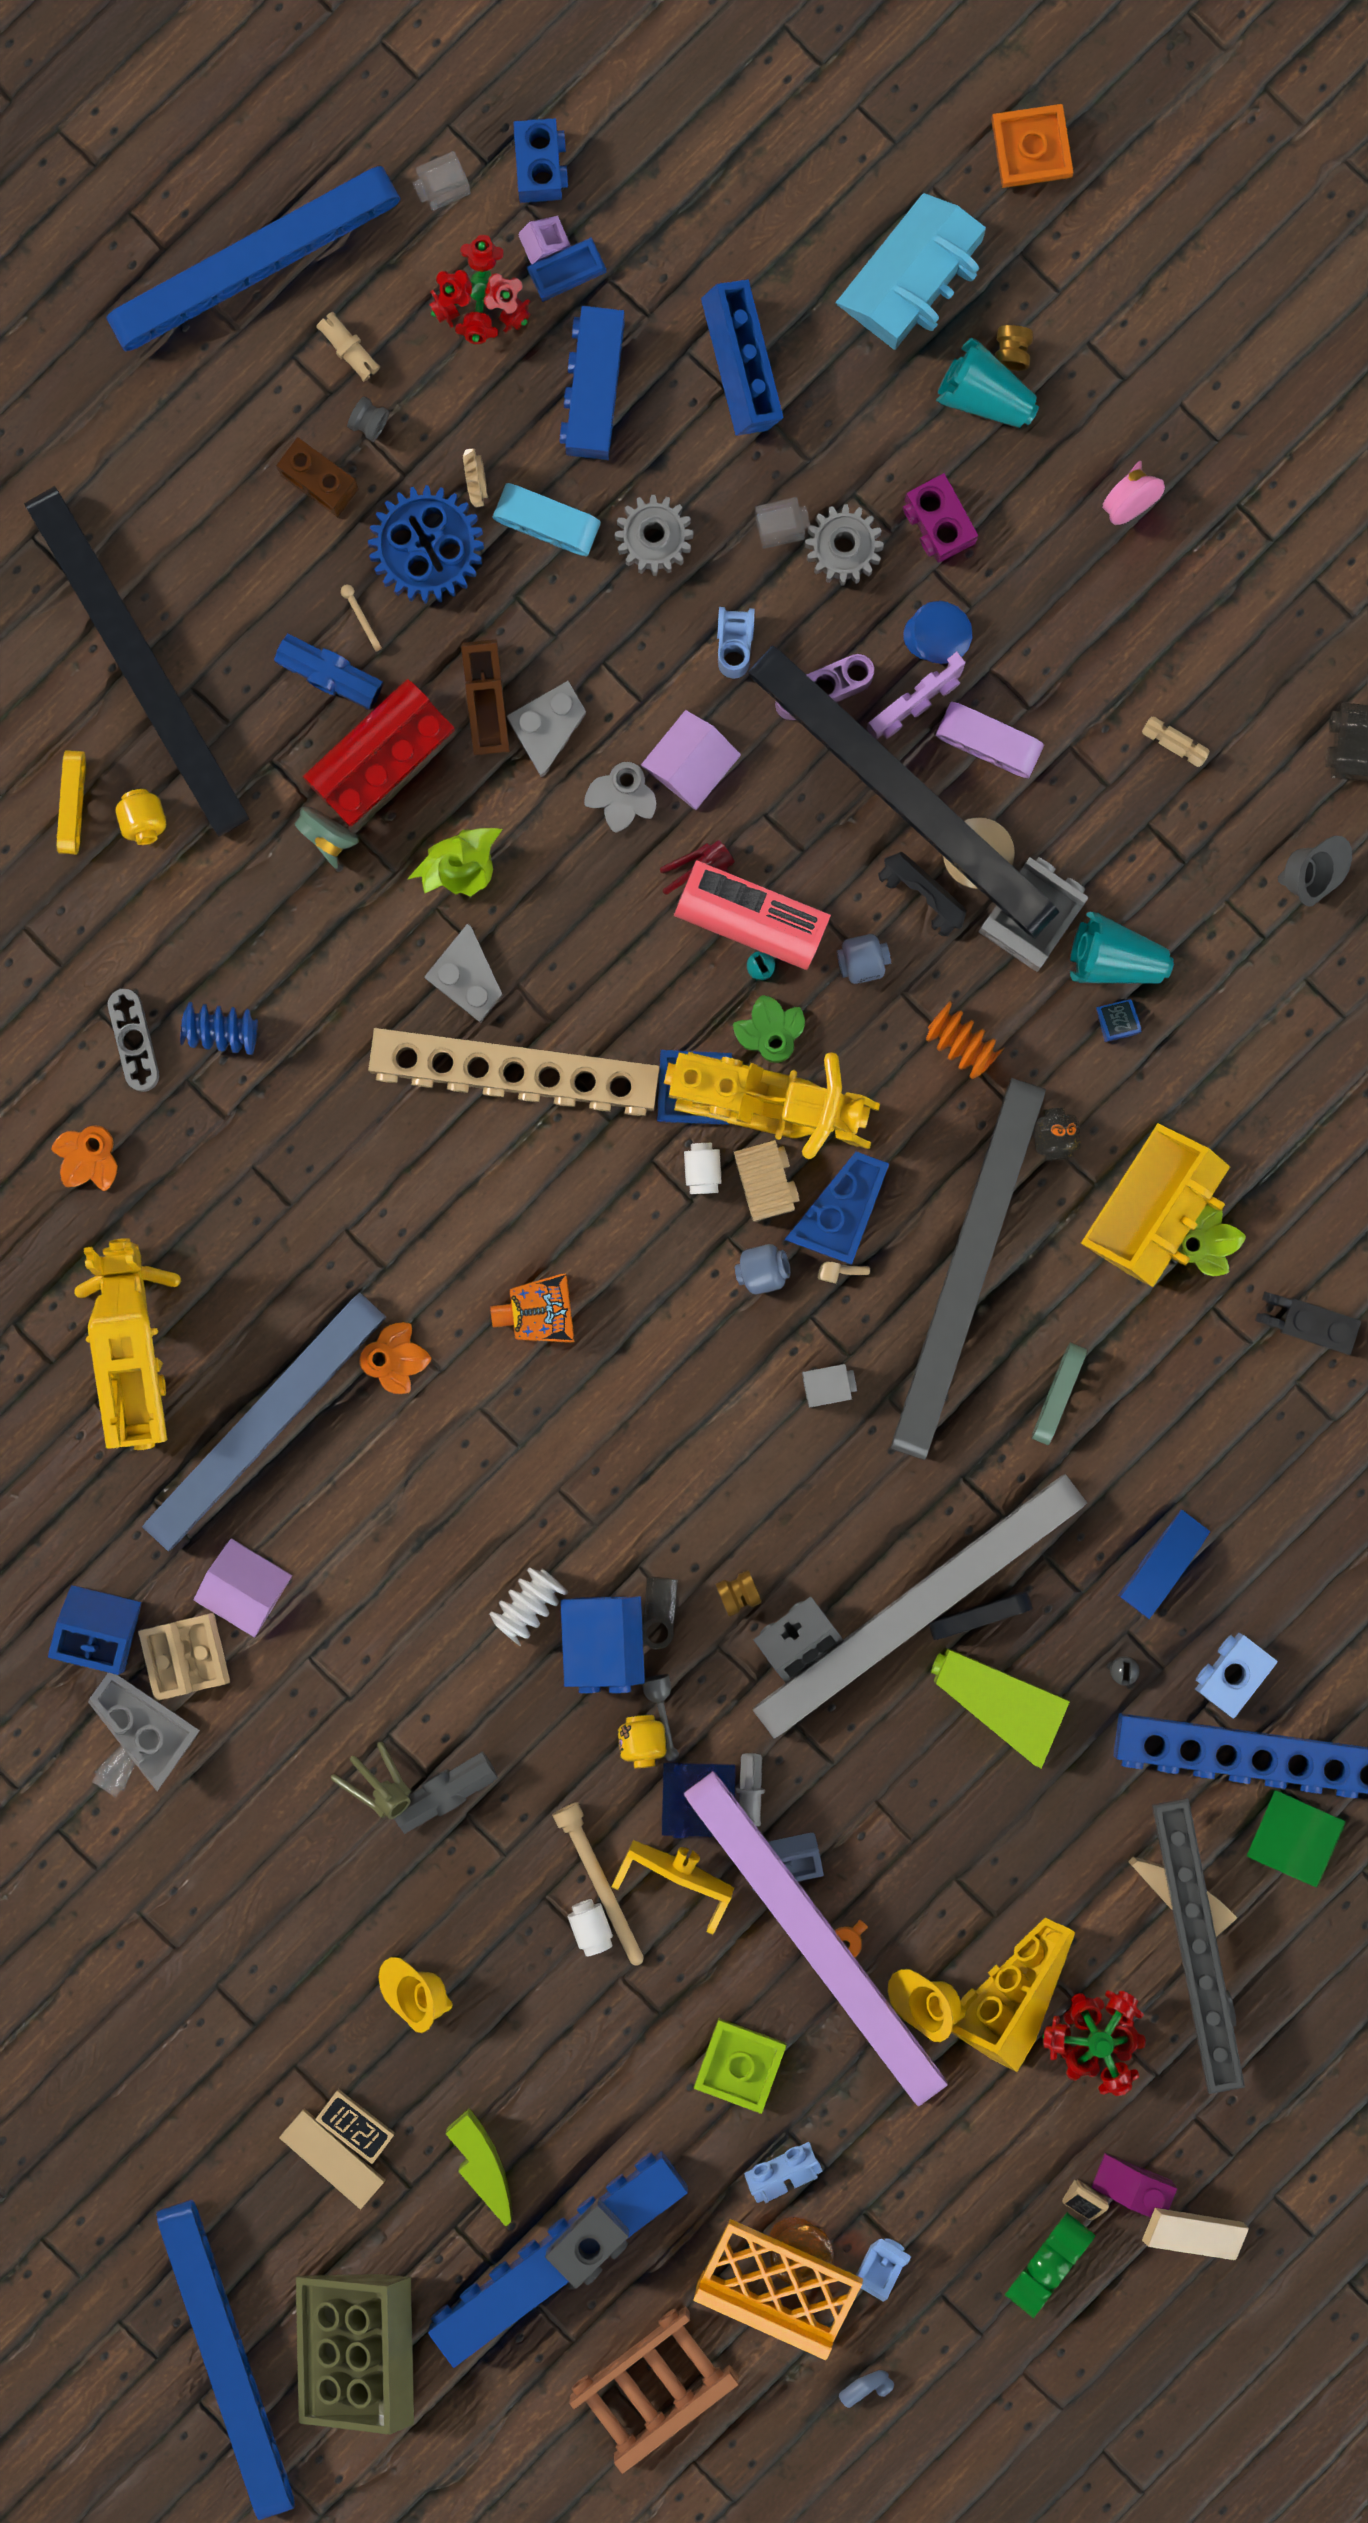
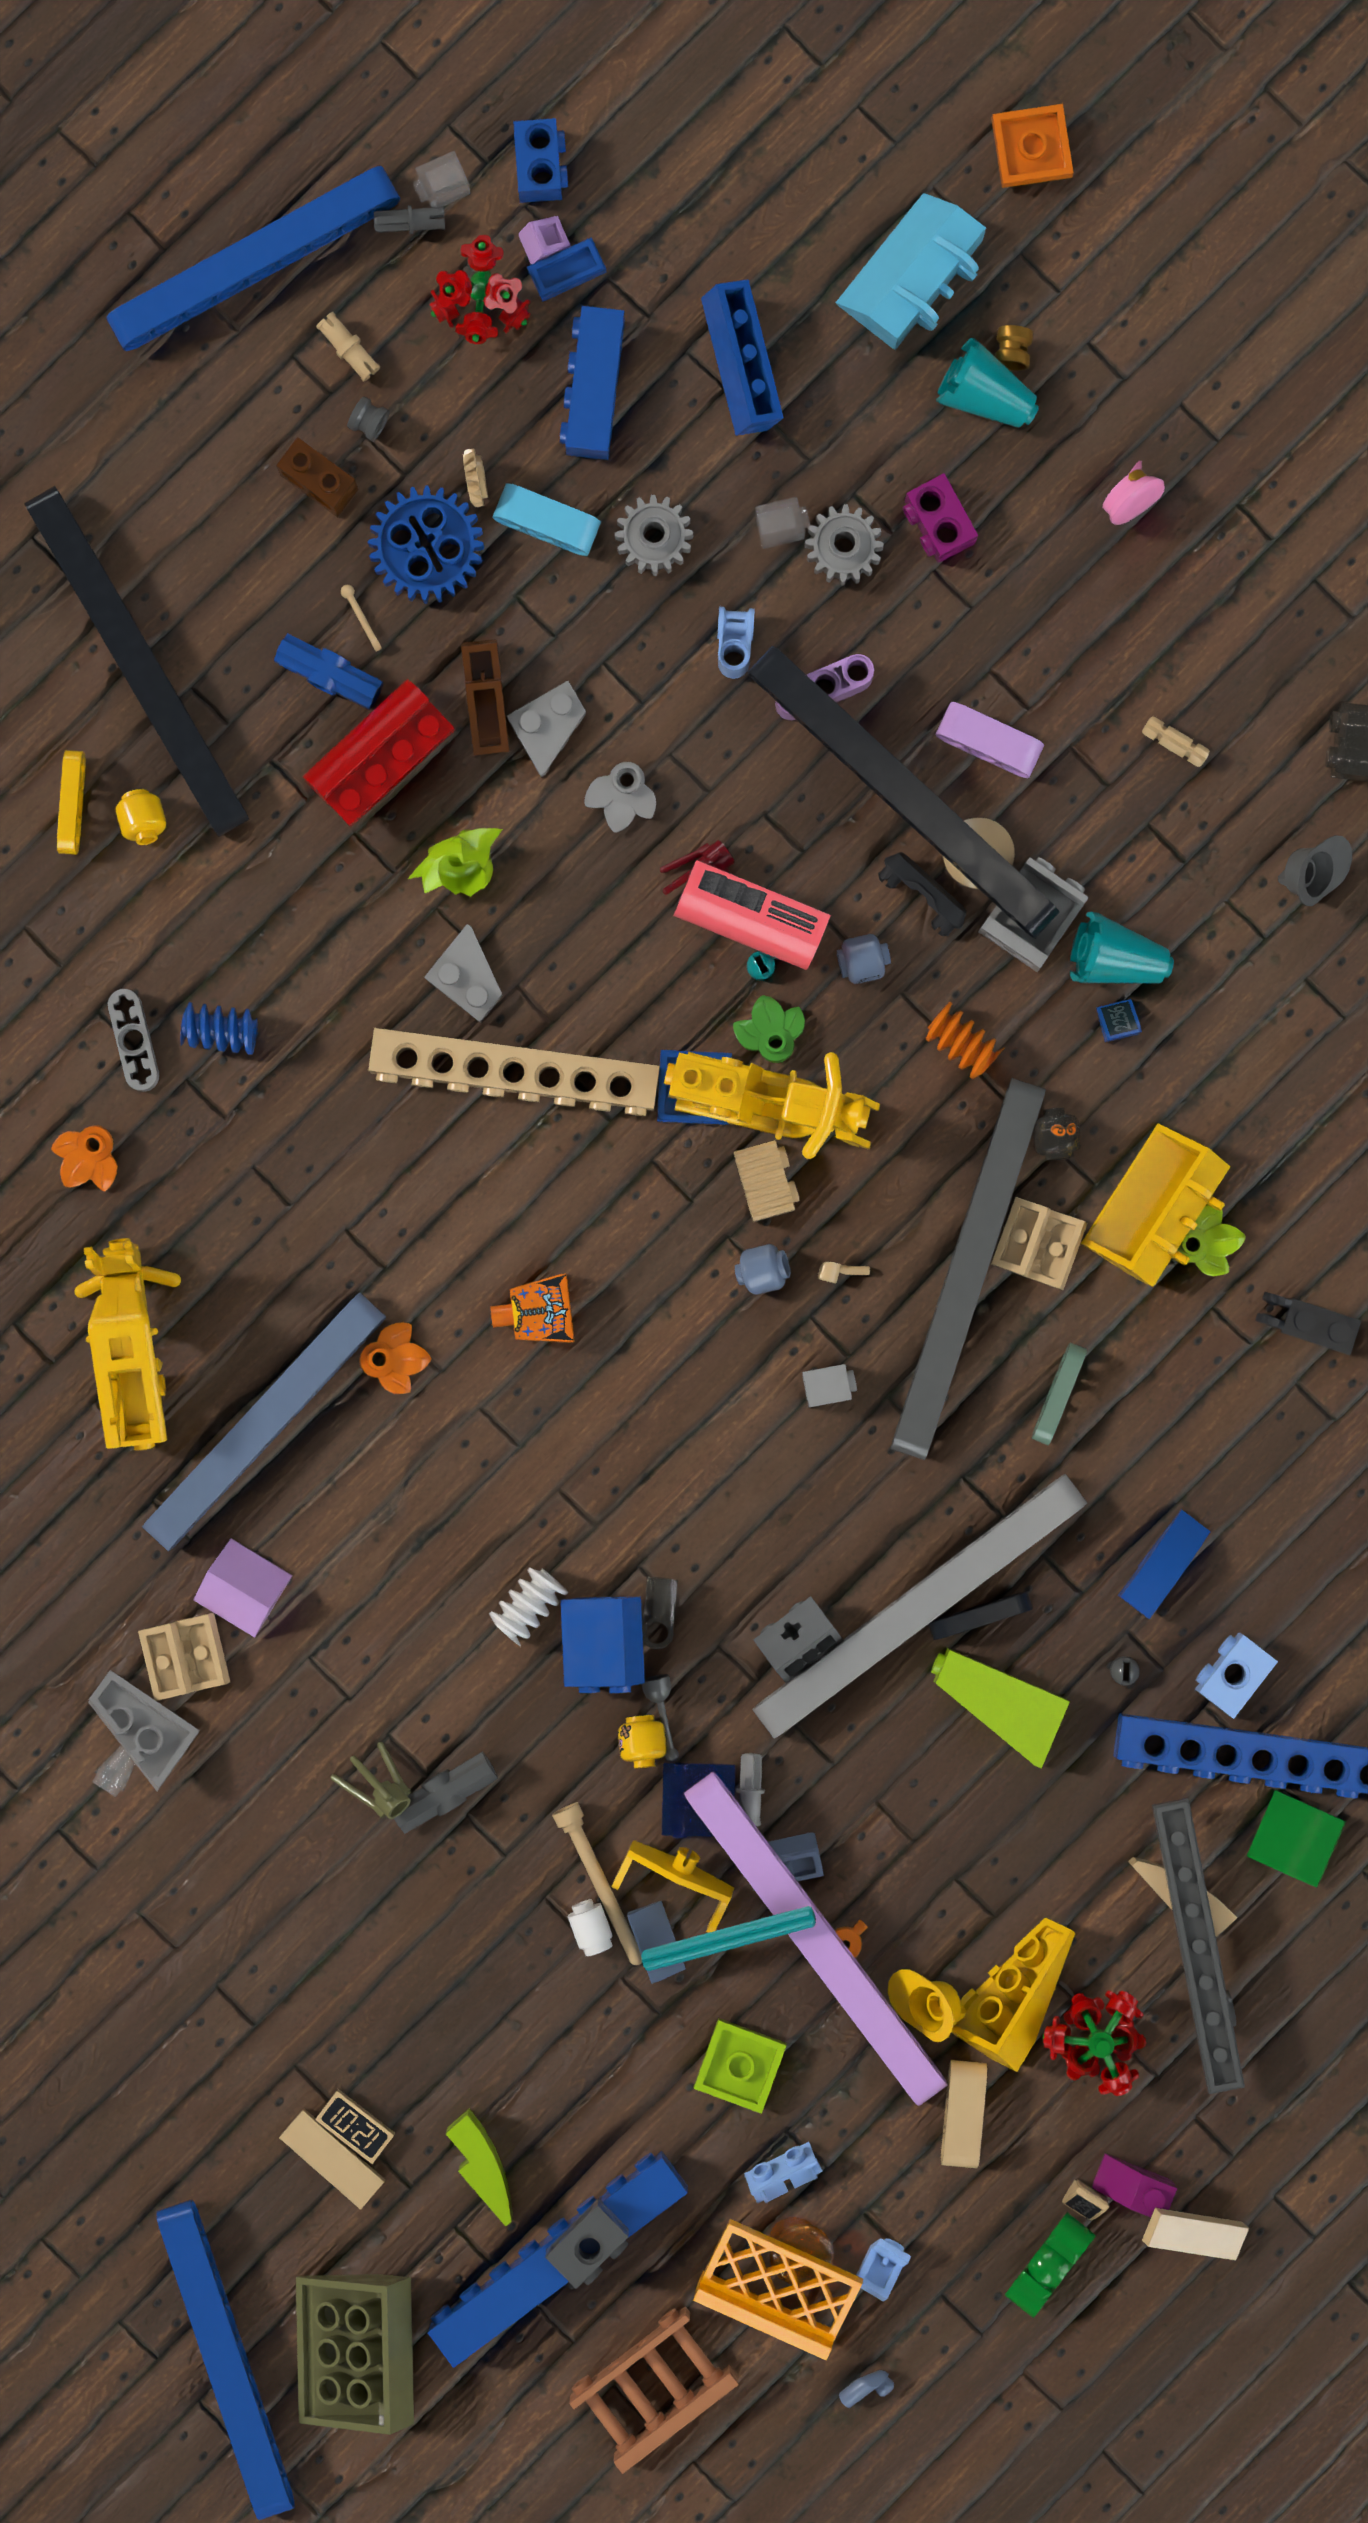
(95, 1630): blue slope -> none
(325, 833): sand green piece -> none
(409, 219): none -> dark grey axle
(413, 1994): yellow piece -> none
(651, 1930): none -> sand blue slope
(691, 759): lavender slope -> none
(702, 1168): white brick -> none
(728, 1938): none -> teal axle
(738, 1593): pearl gold wheel -> none
(842, 1211): blue wing -> none
(888, 721): lavender wing -> none
(938, 632): blue piece -> none
(964, 2114): none -> tan beam
(1039, 1243): none -> tan slope

